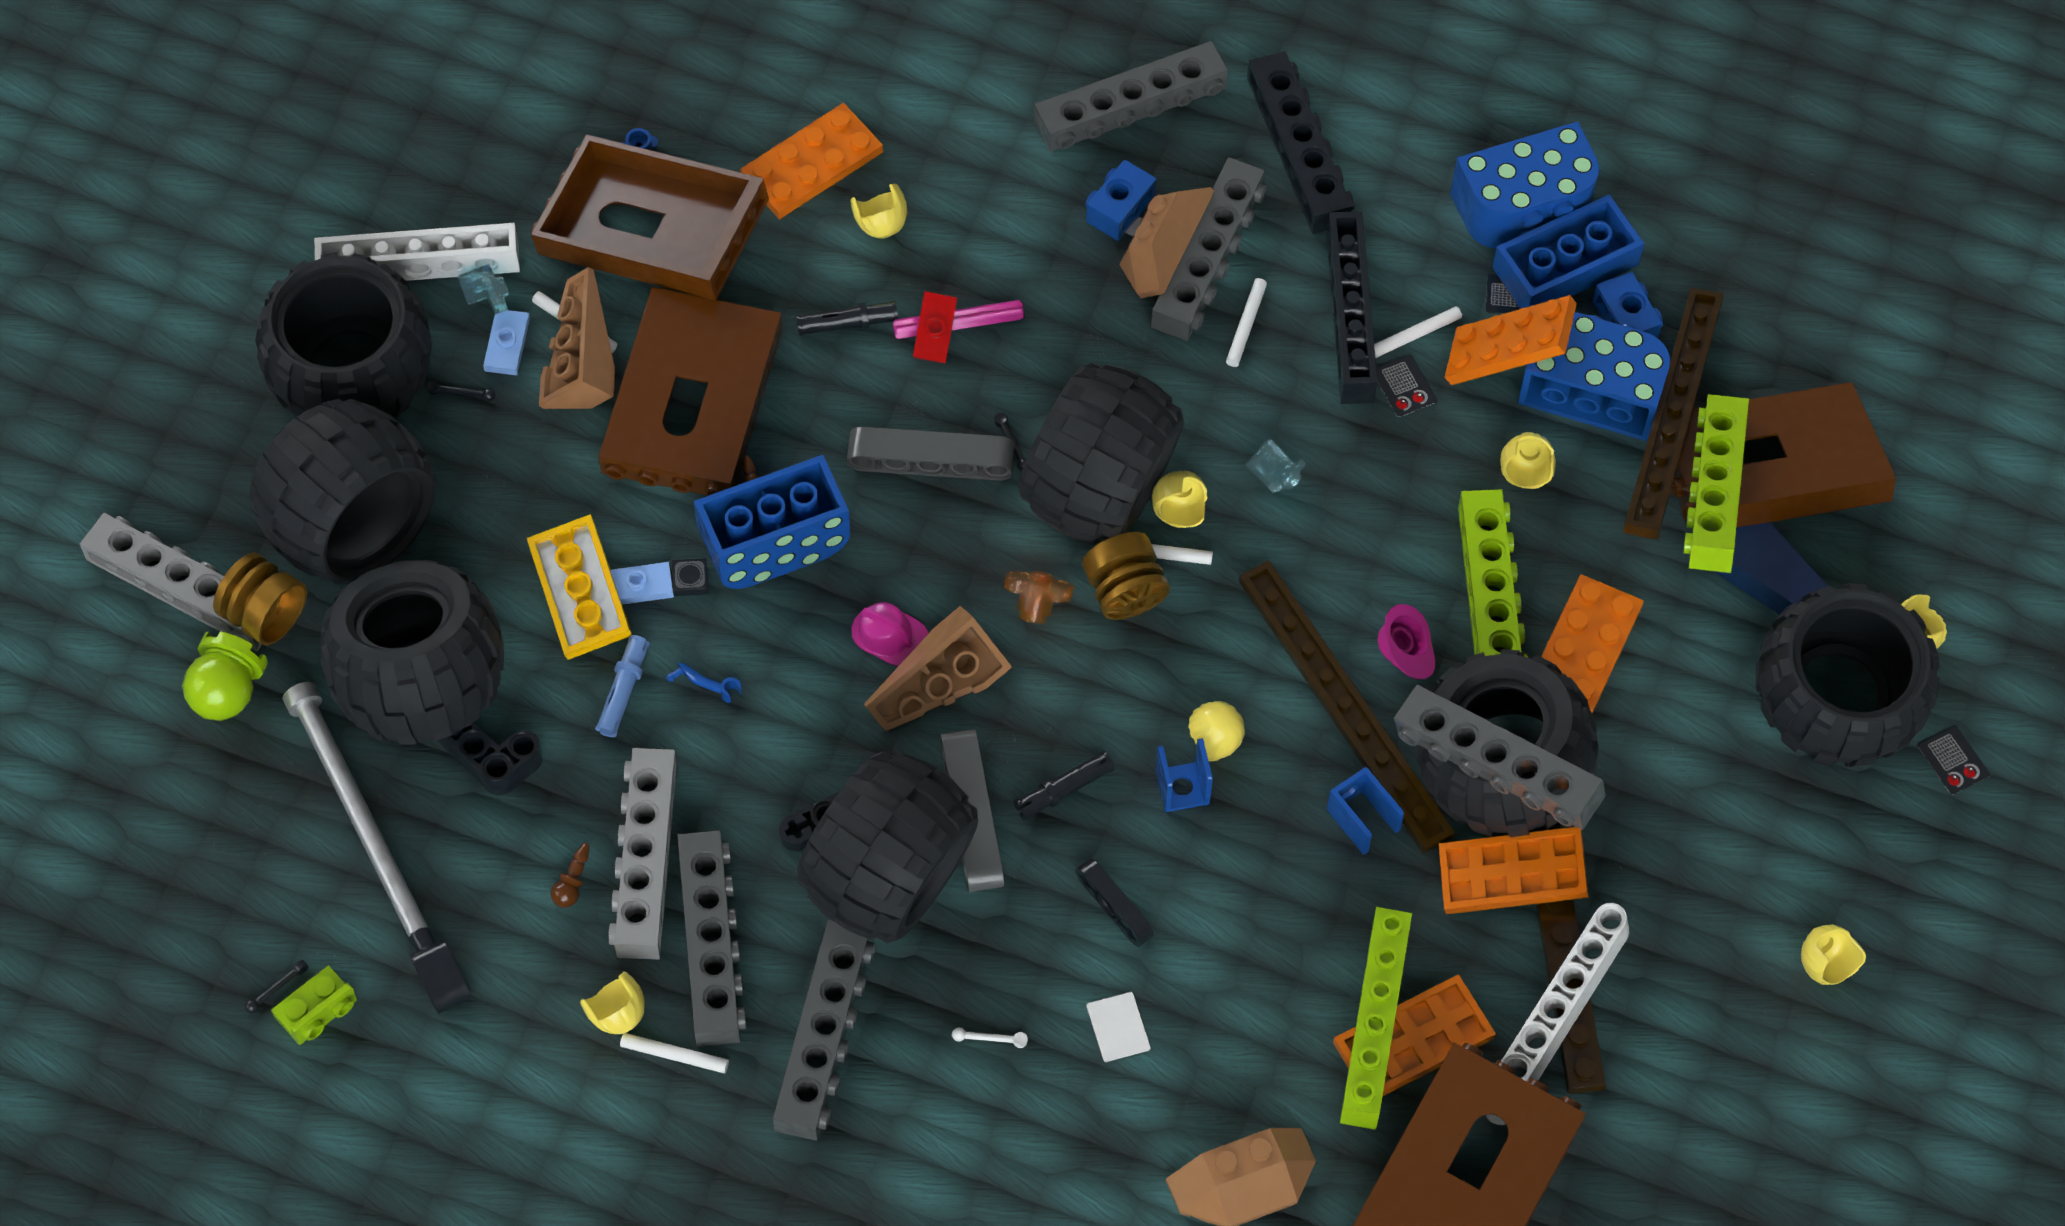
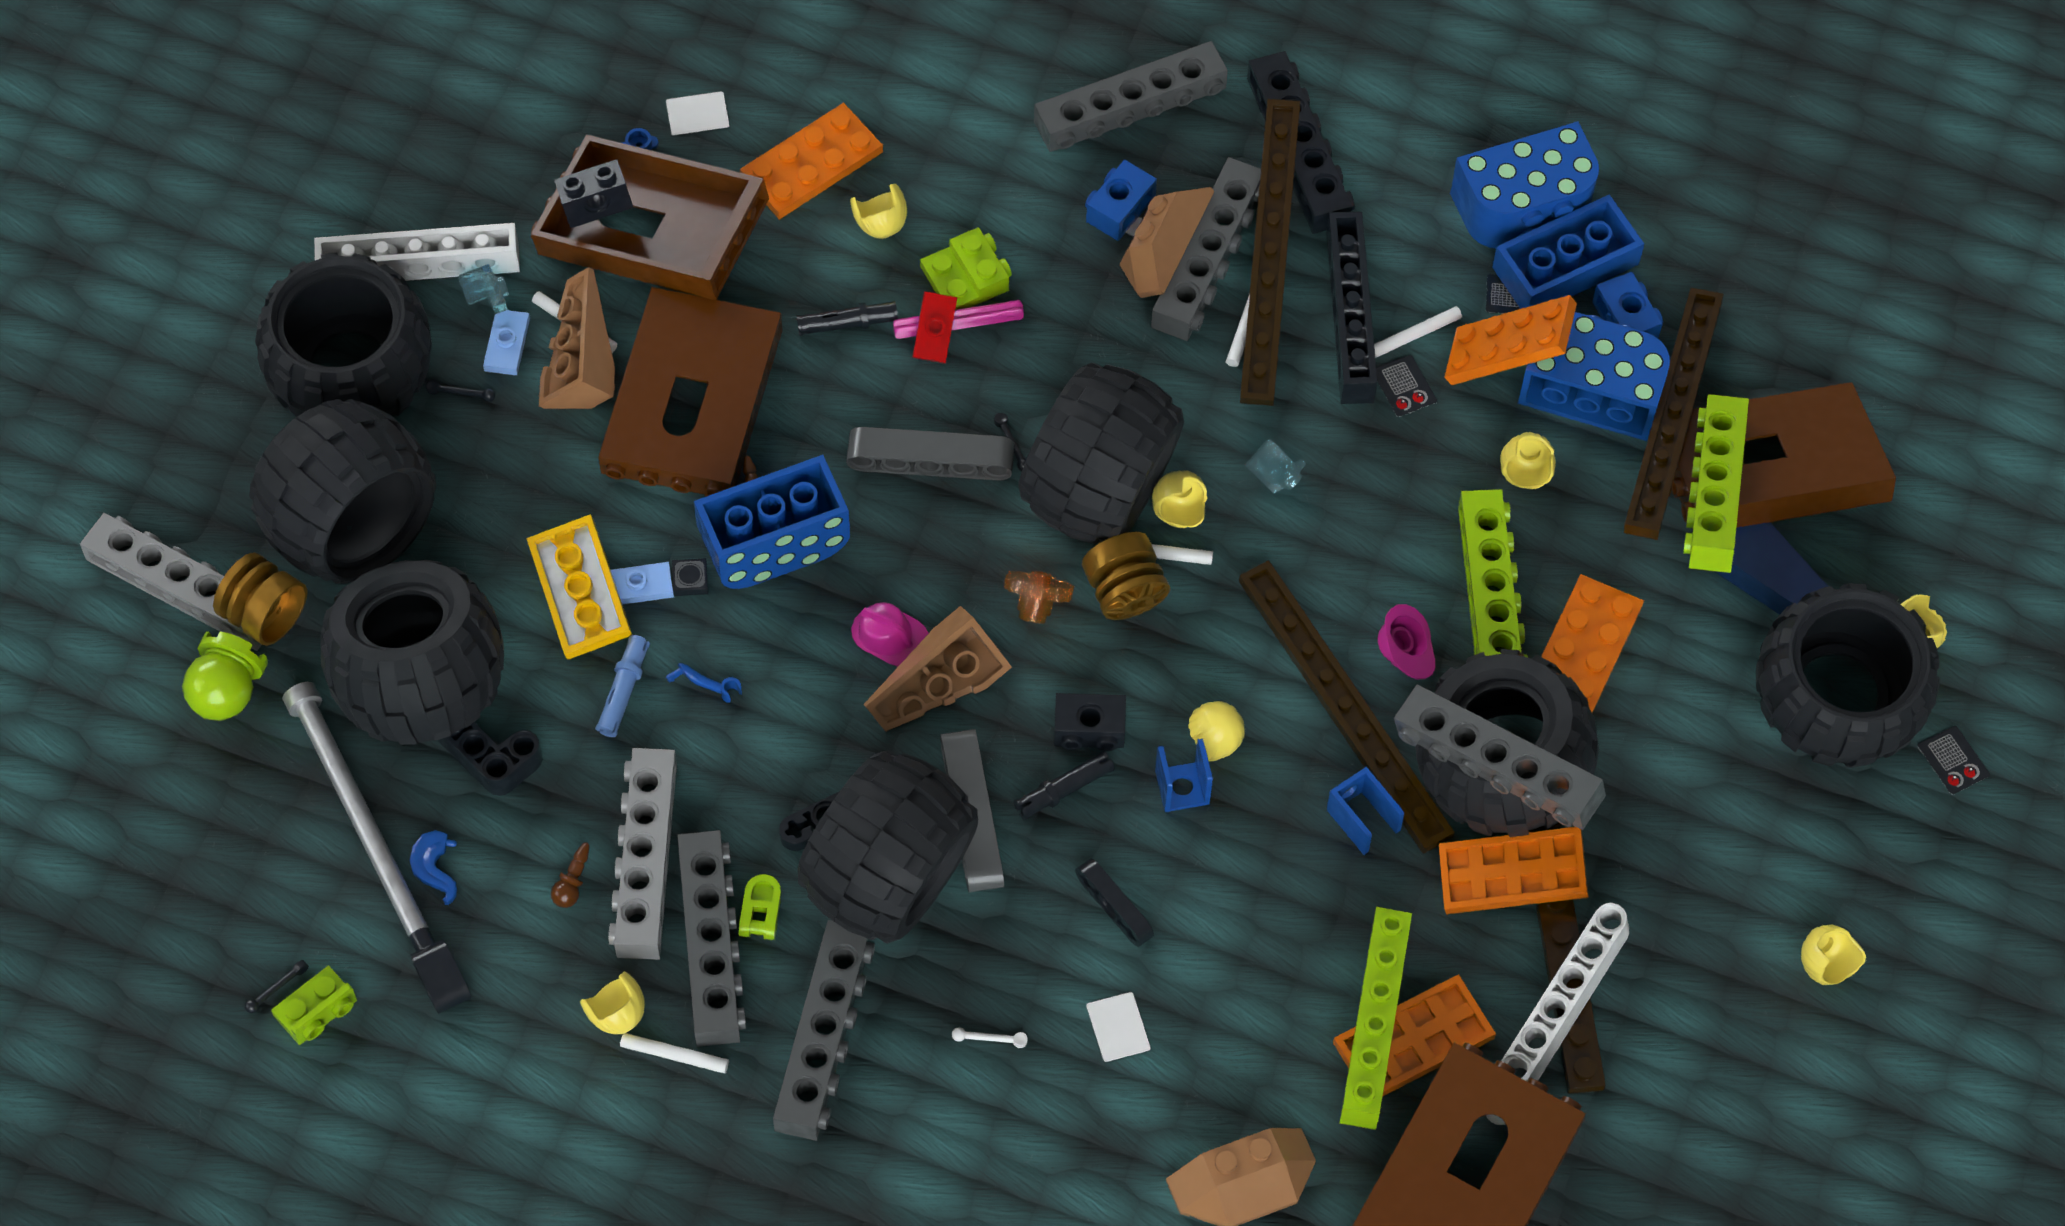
(424, 859): none -> blue piece
(593, 193): none -> black brick
(697, 113): none -> white sticker
(762, 896): none -> lime plate
(968, 269): none -> lime plate
(1105, 710): none -> black brick
(1270, 252): none -> dark brown plate

